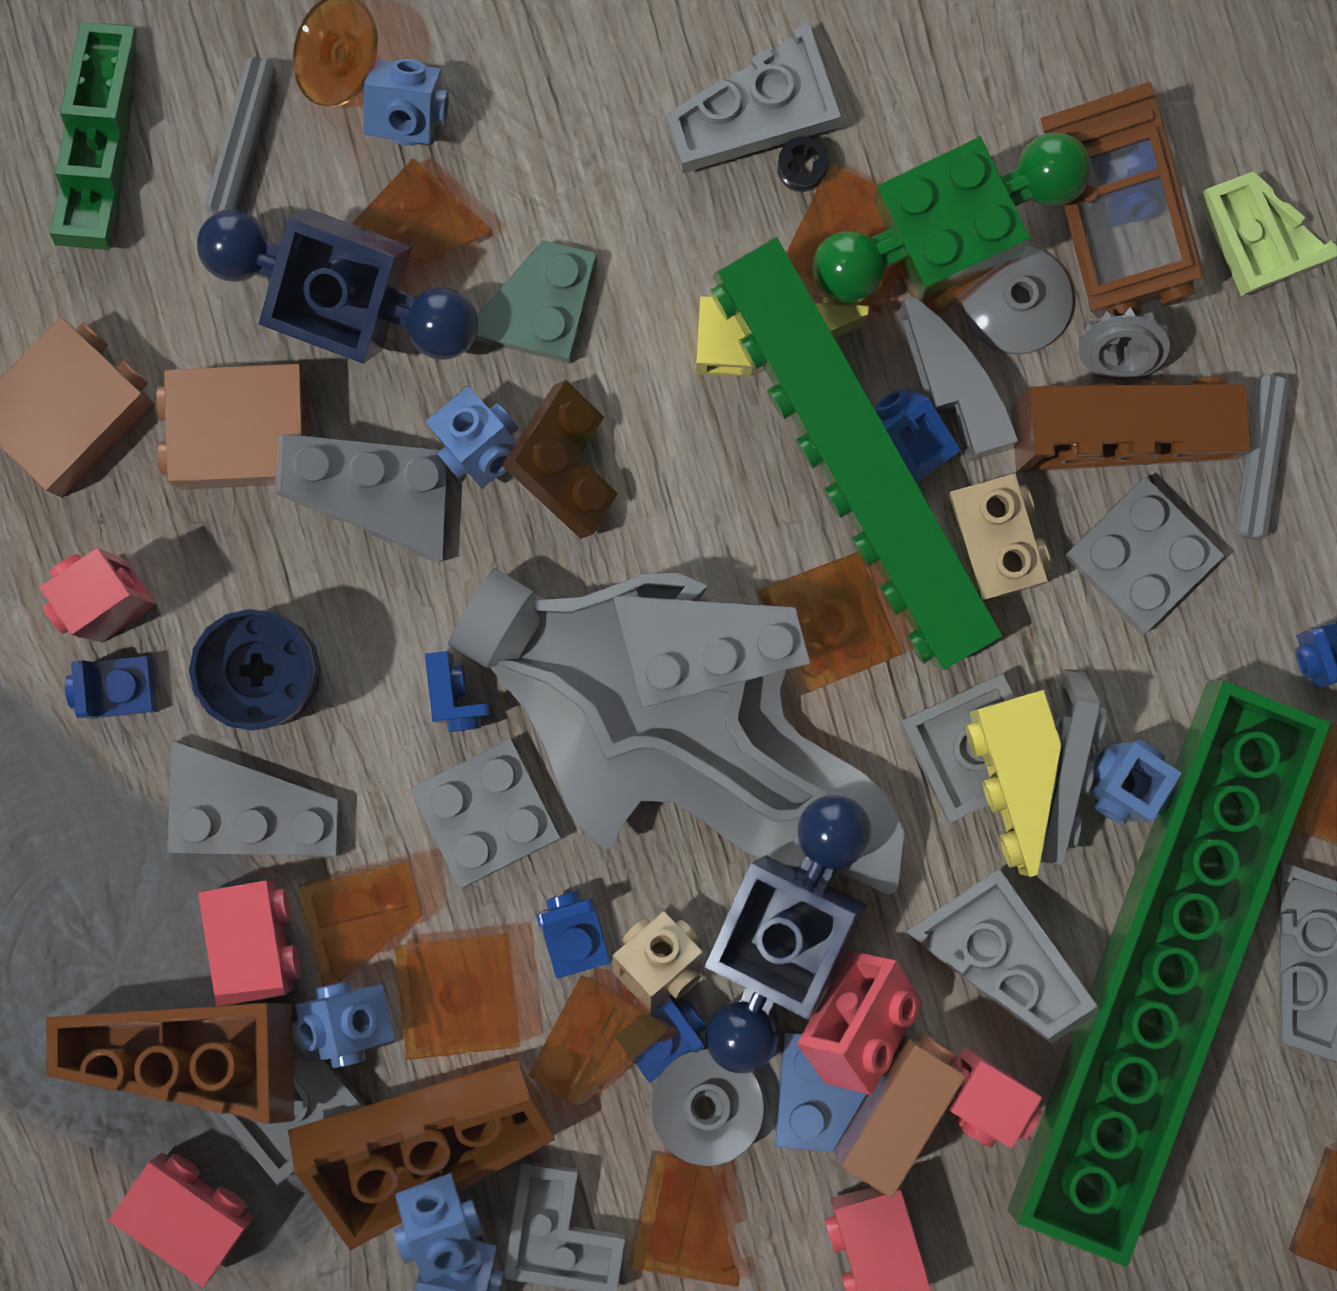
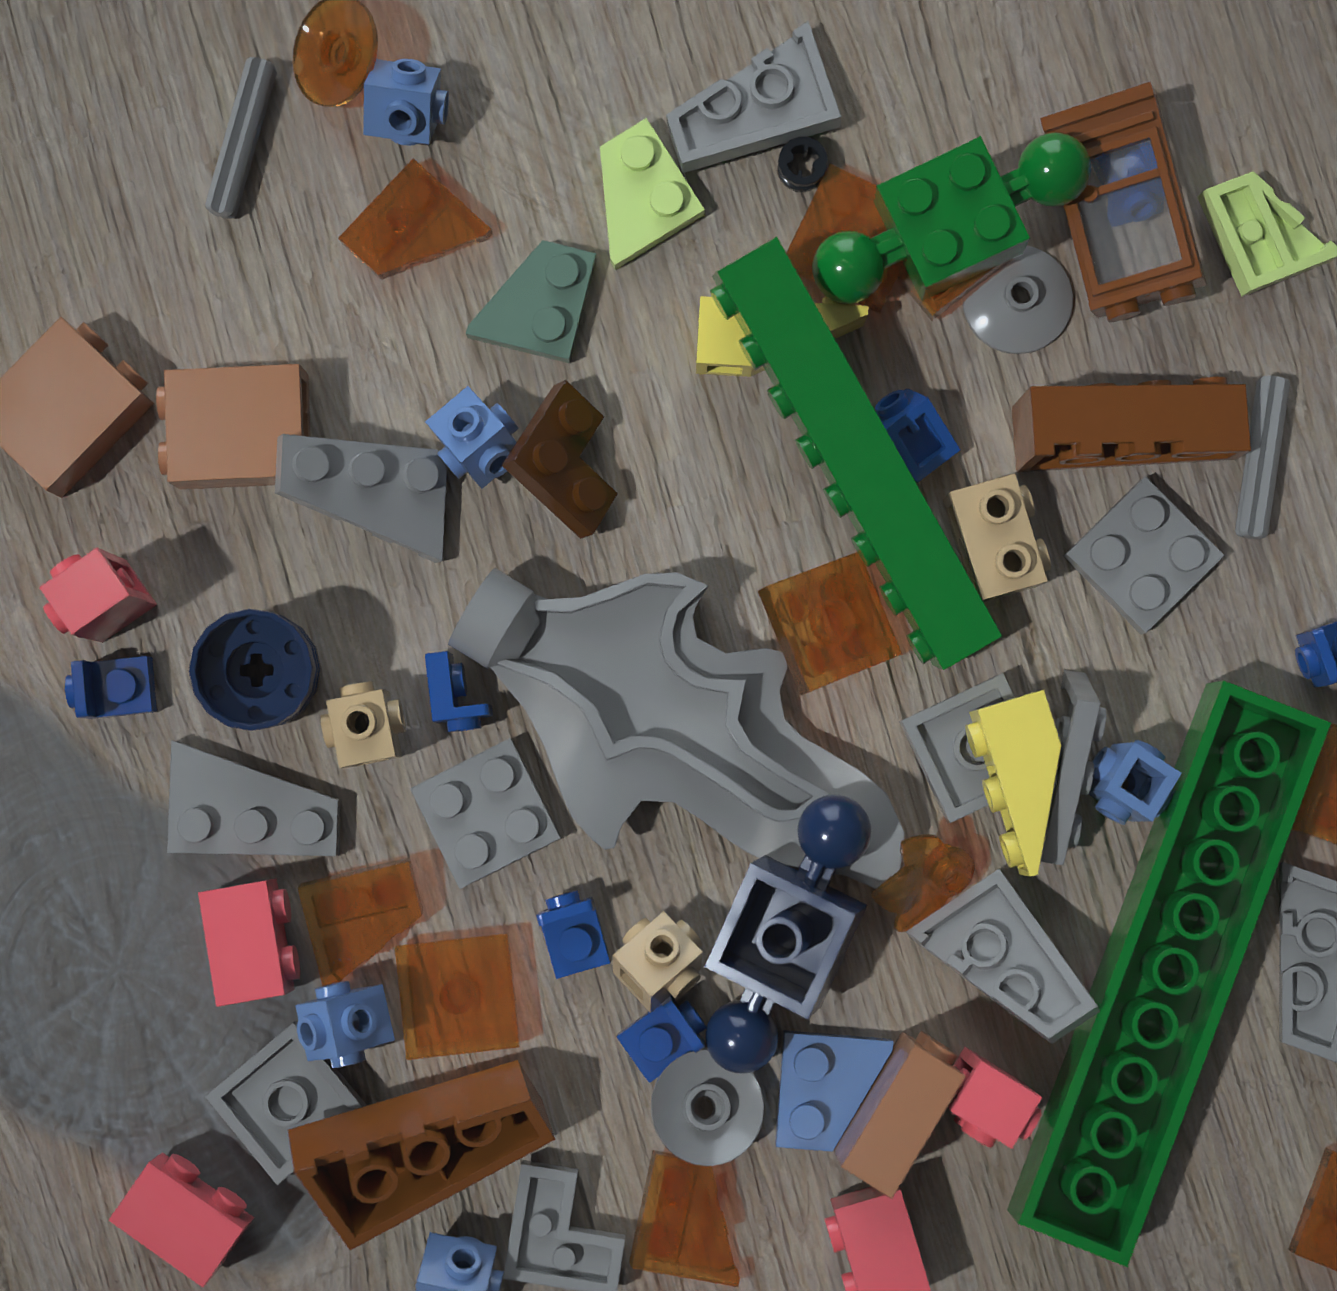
(94, 136): green slope -> none
(199, 1057): dark orange wedge -> none
(336, 285): dark blue brick -> none
(380, 739): none -> tan brick
(437, 1228): medium blue brick -> none
(594, 1041): clear orange wing -> none
(643, 193): none -> yellowish green wing
(703, 646): light grey wing -> none
(860, 1022): coral brick -> none
(926, 880): none -> clear orange plate
(956, 382): light grey slope -> none
(1141, 356): light grey gear -> none

